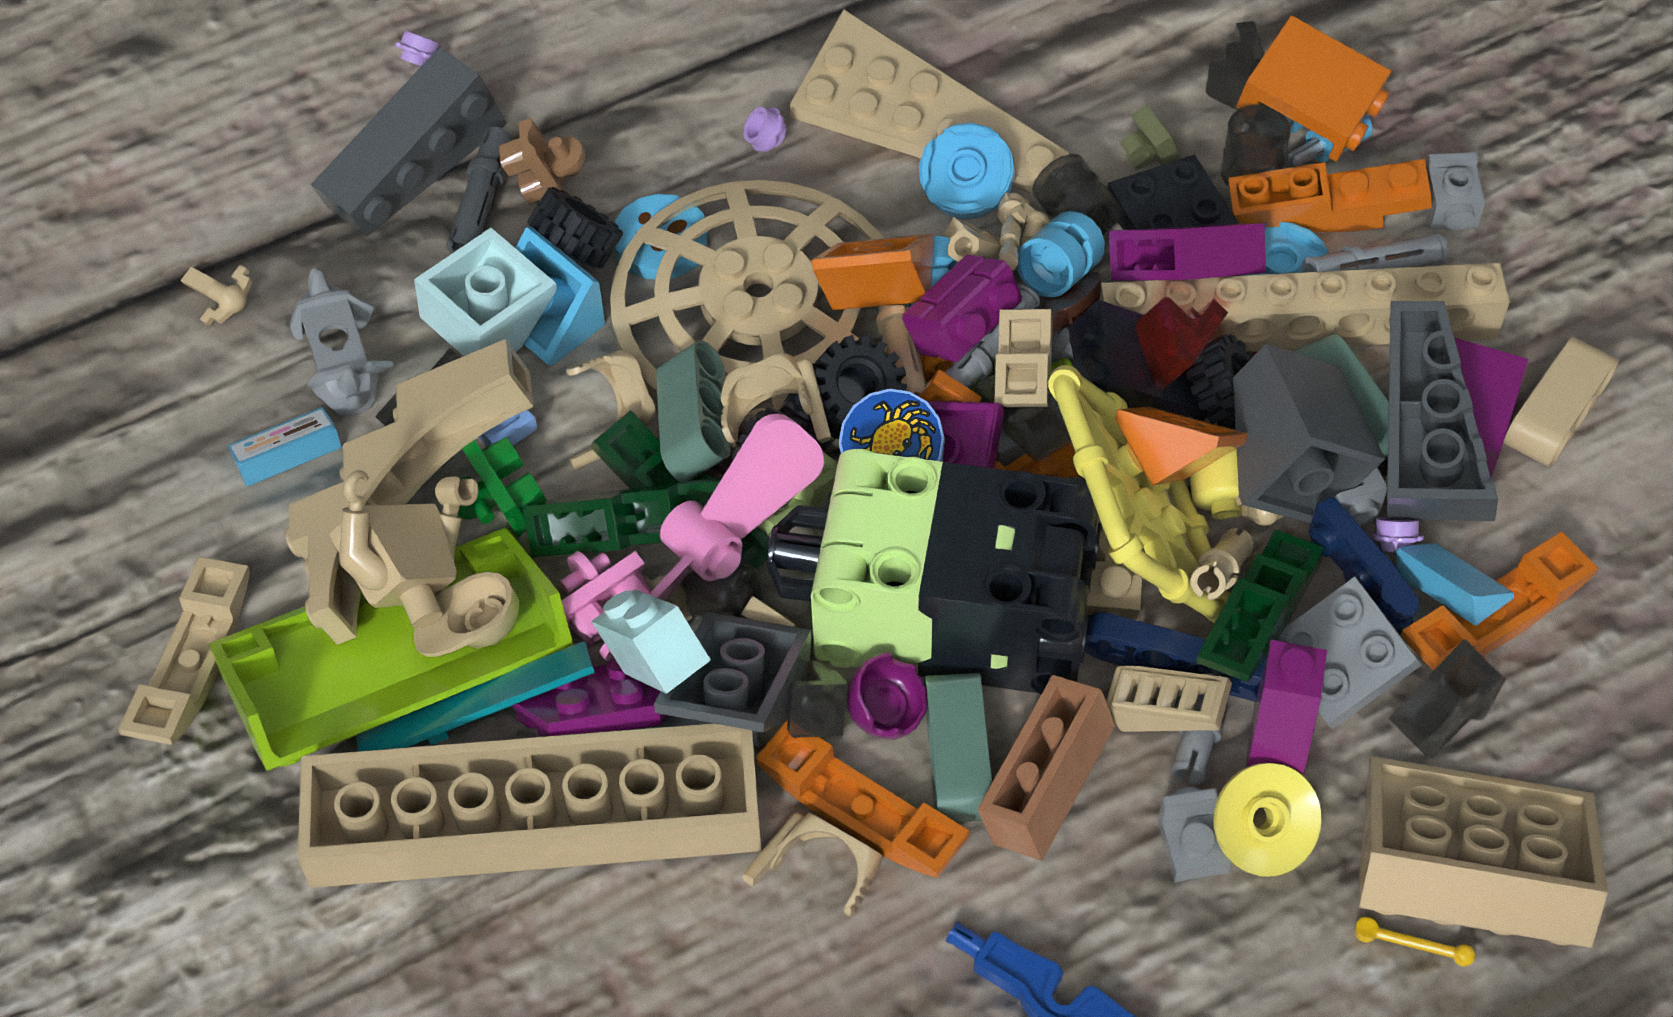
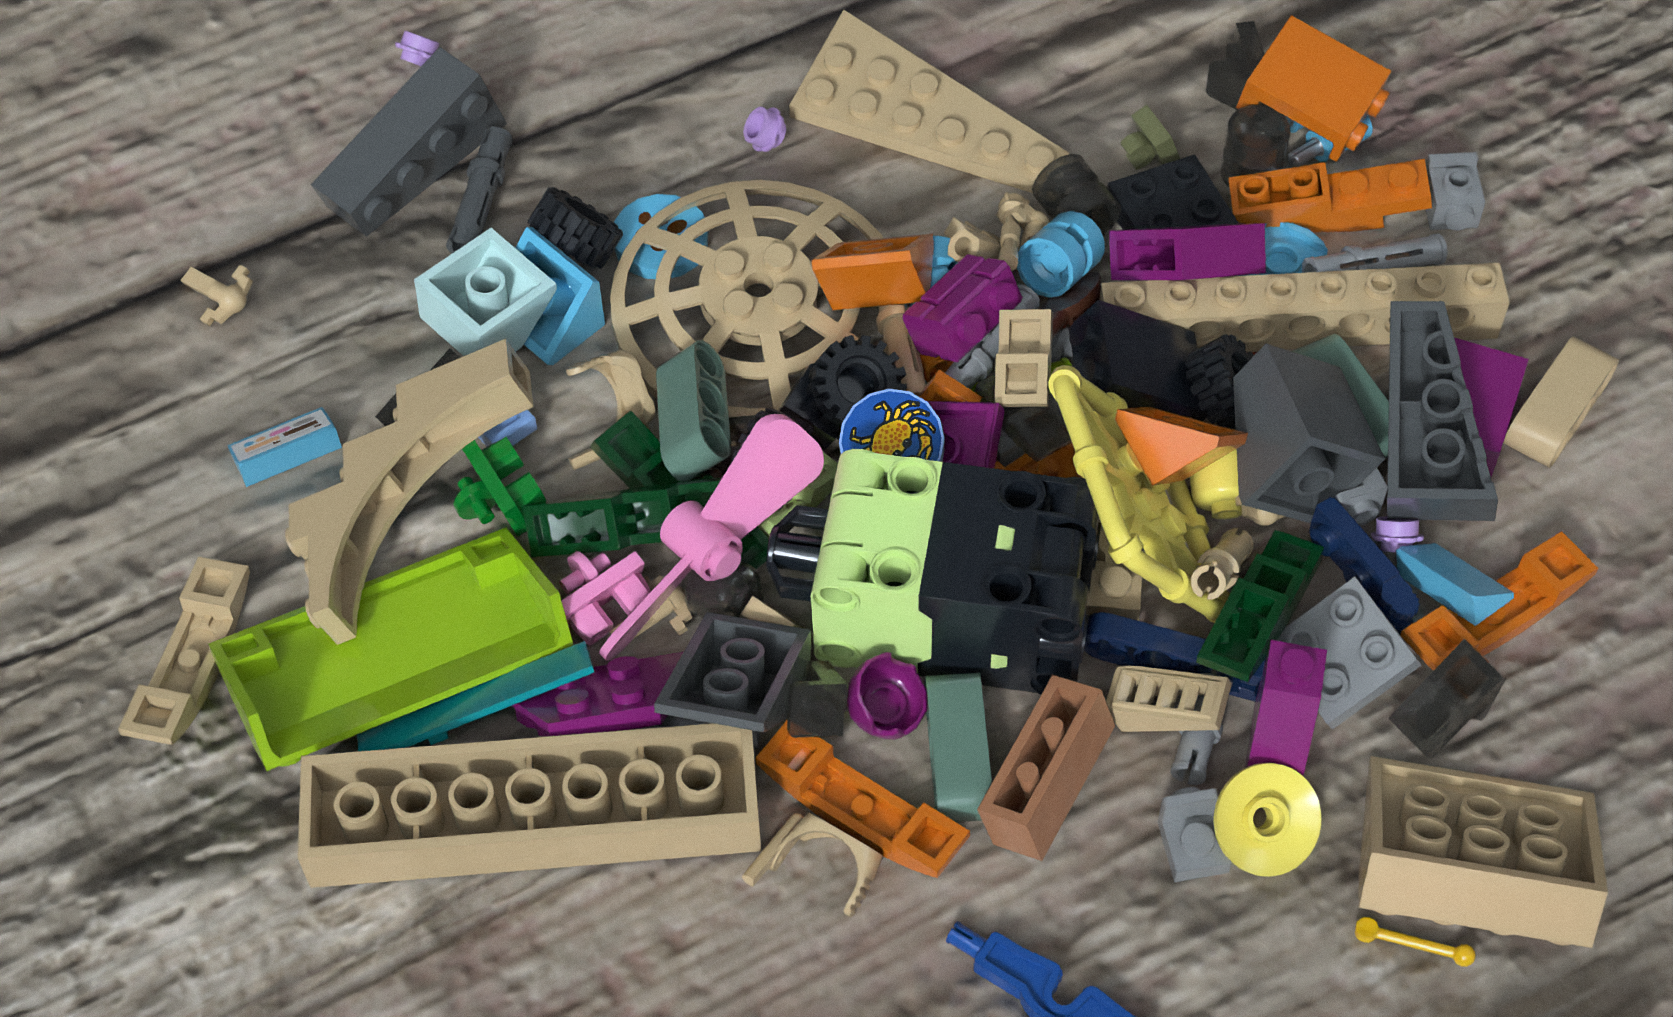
(344, 375): light grey piece -> none
(403, 549): tan torso -> none
(474, 614): tan cap -> none
(540, 162): medium nougat hips -> none
(650, 639): light aqua brick -> none
(767, 378): tan helmet -> none
(966, 171): medium azure tile -> none
(1176, 337): clear red slope -> none

